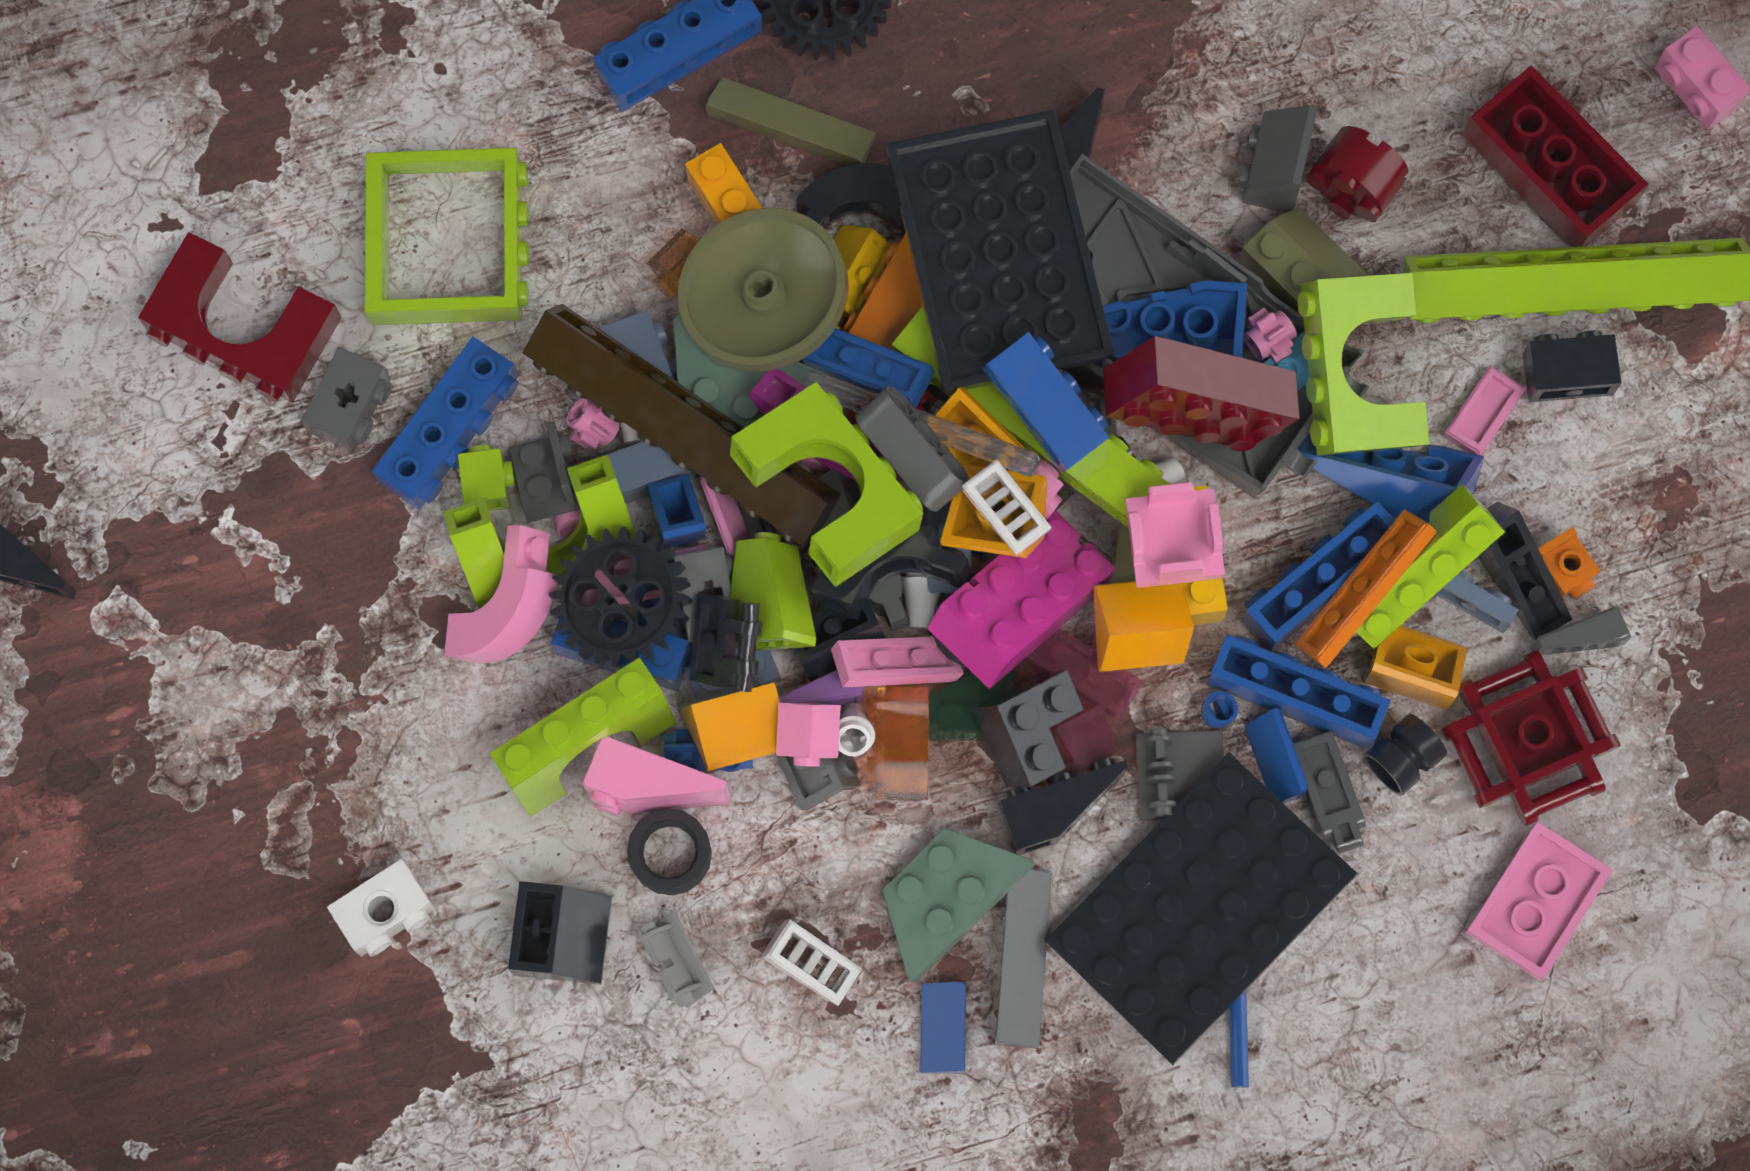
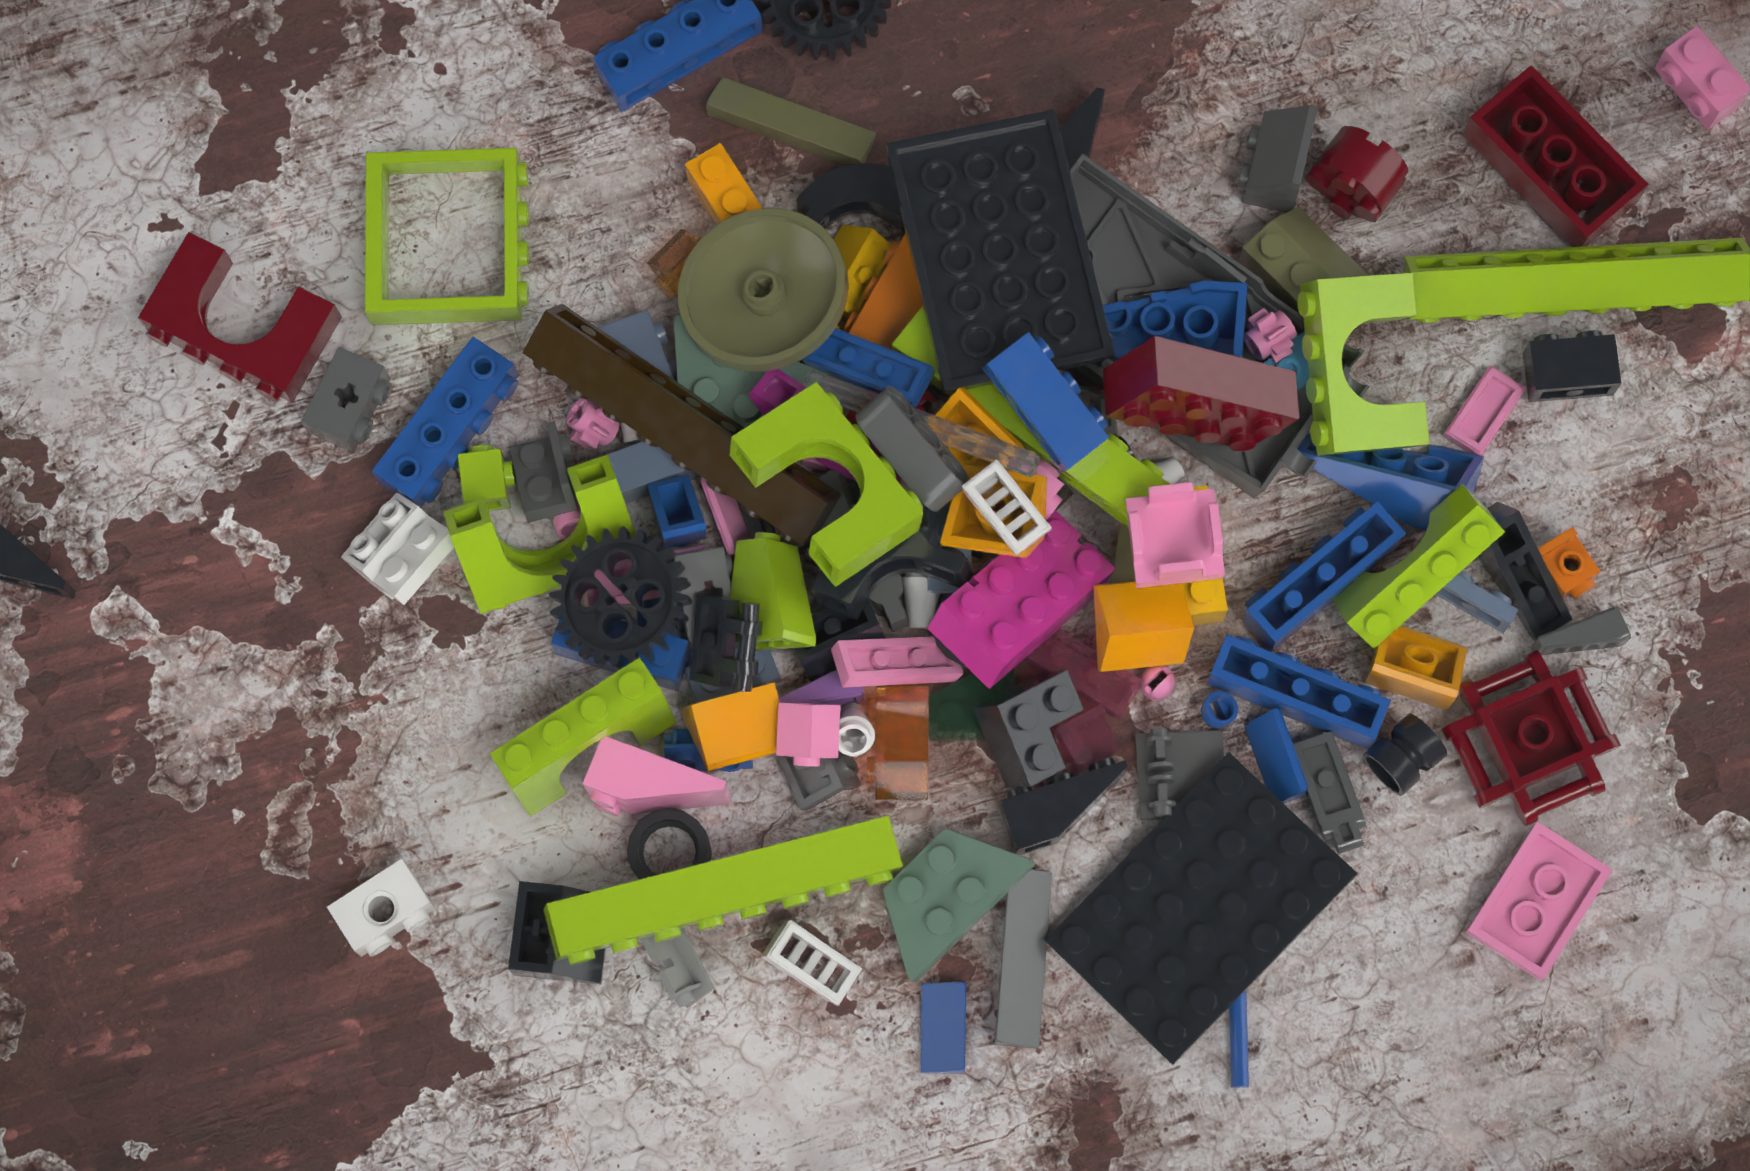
(399, 549): none -> white brick
(515, 608): bright pink arch -> none
(722, 888): none -> lime brick
(1164, 689): none -> bright pink hinge
(1365, 588): orange tile -> none

